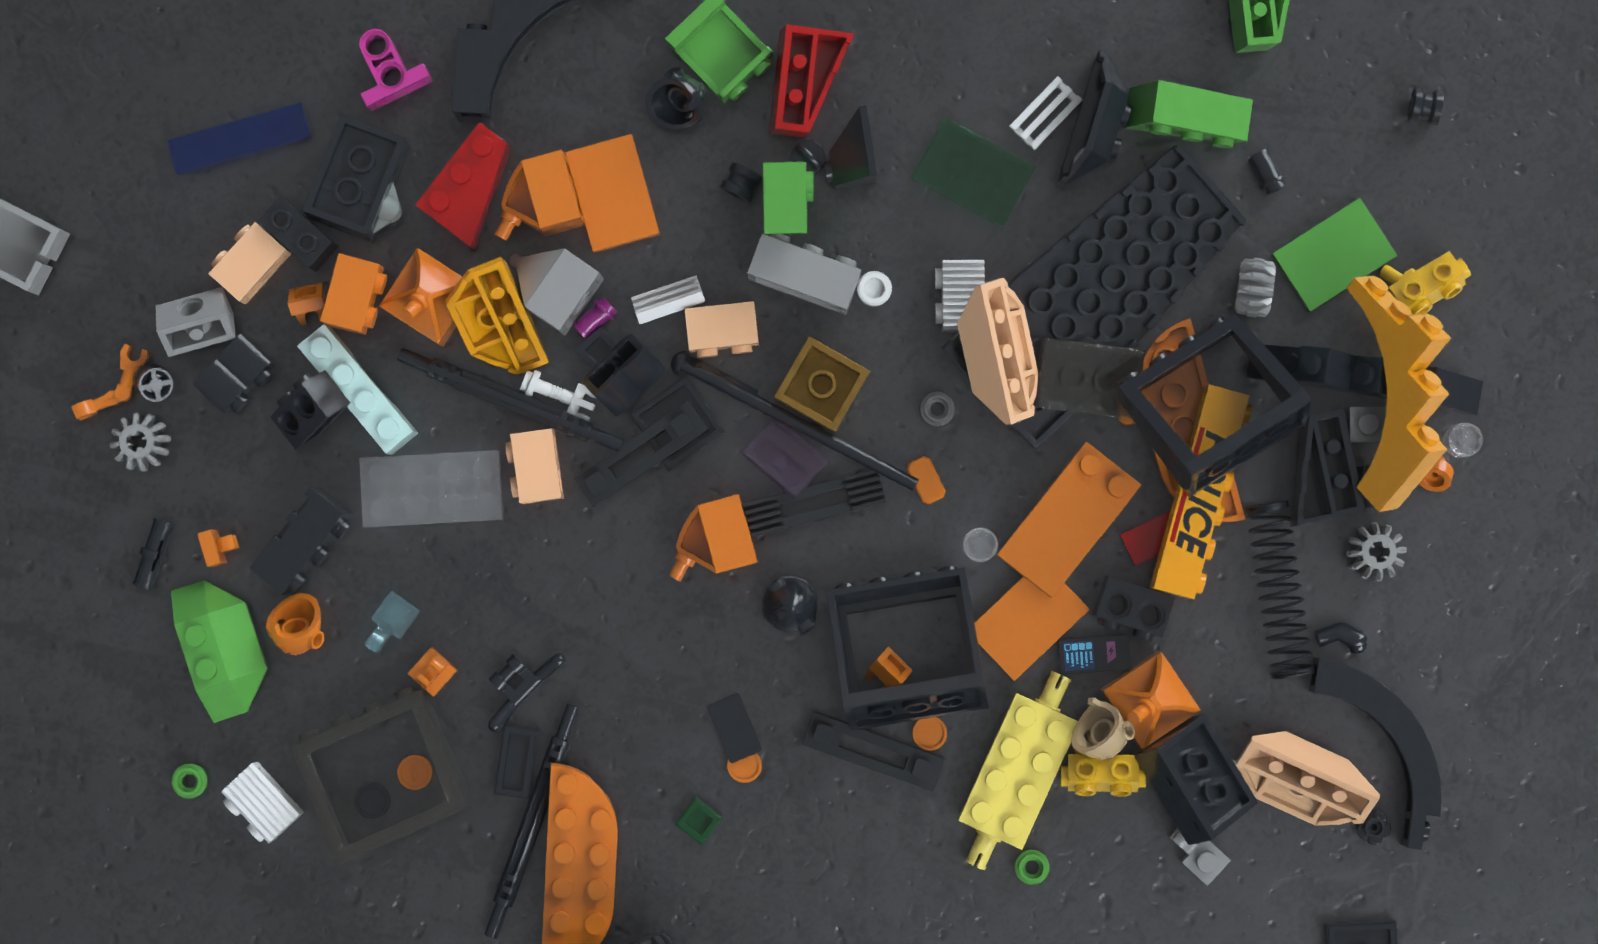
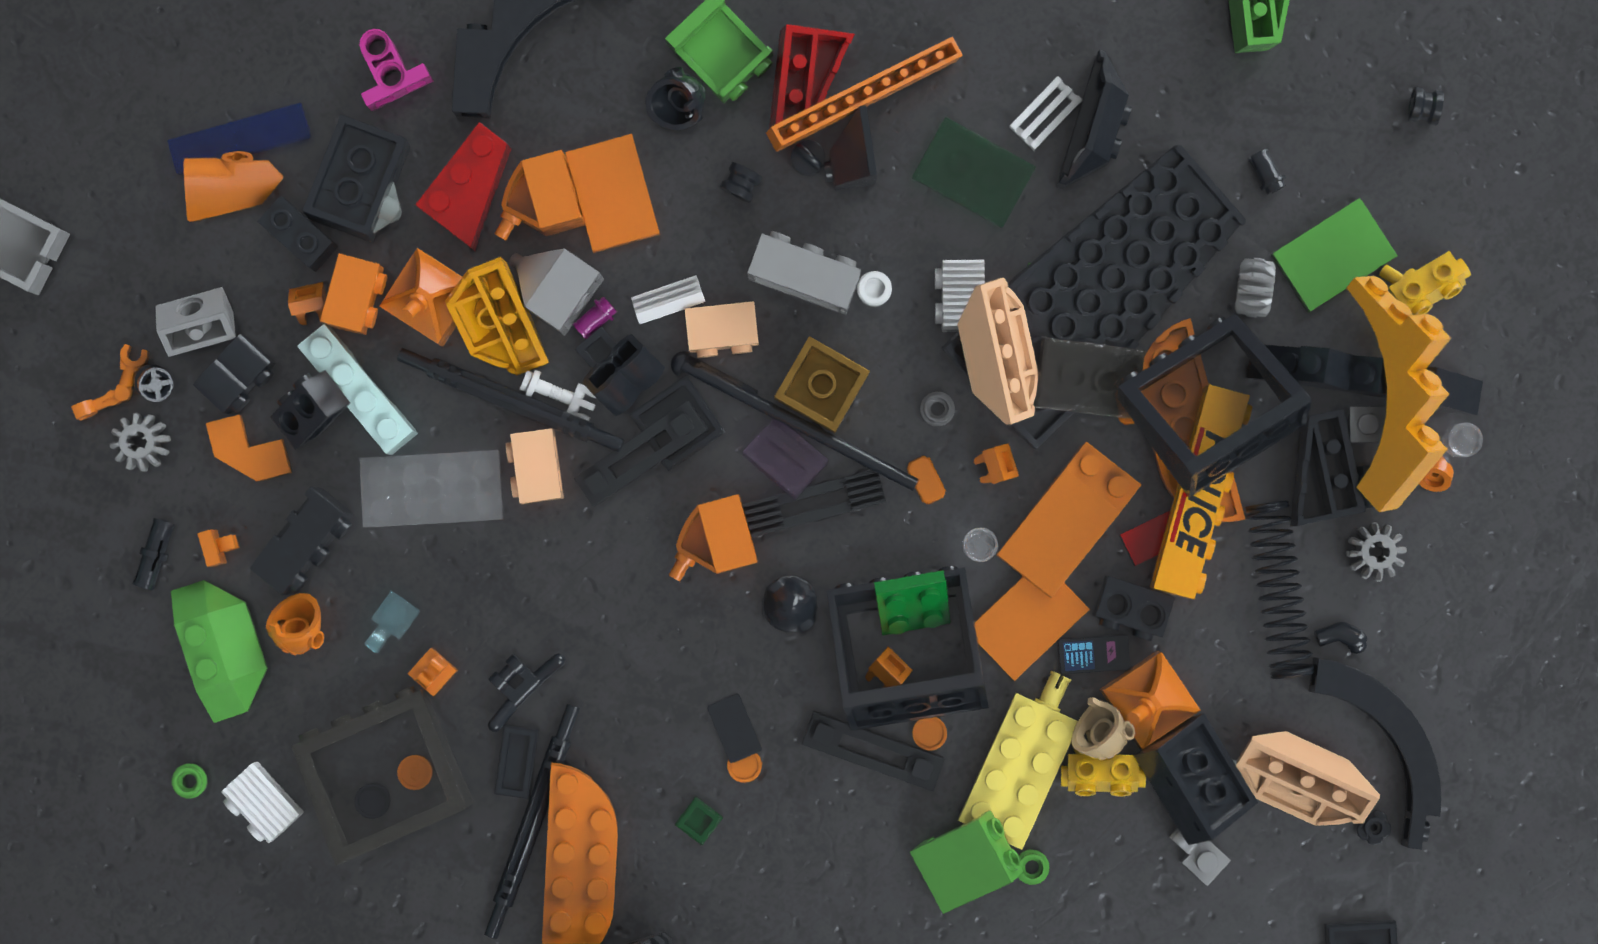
(227, 184): none -> orange panel
(232, 447): none -> orange tile
(249, 262): light nougat brick -> none
(786, 195): bright green wedge -> none
(864, 93): none -> orange piece
(912, 603): none -> green plate
(967, 862): none -> bright green panel
(999, 464): none -> orange tile
(1189, 113): bright green wedge -> none

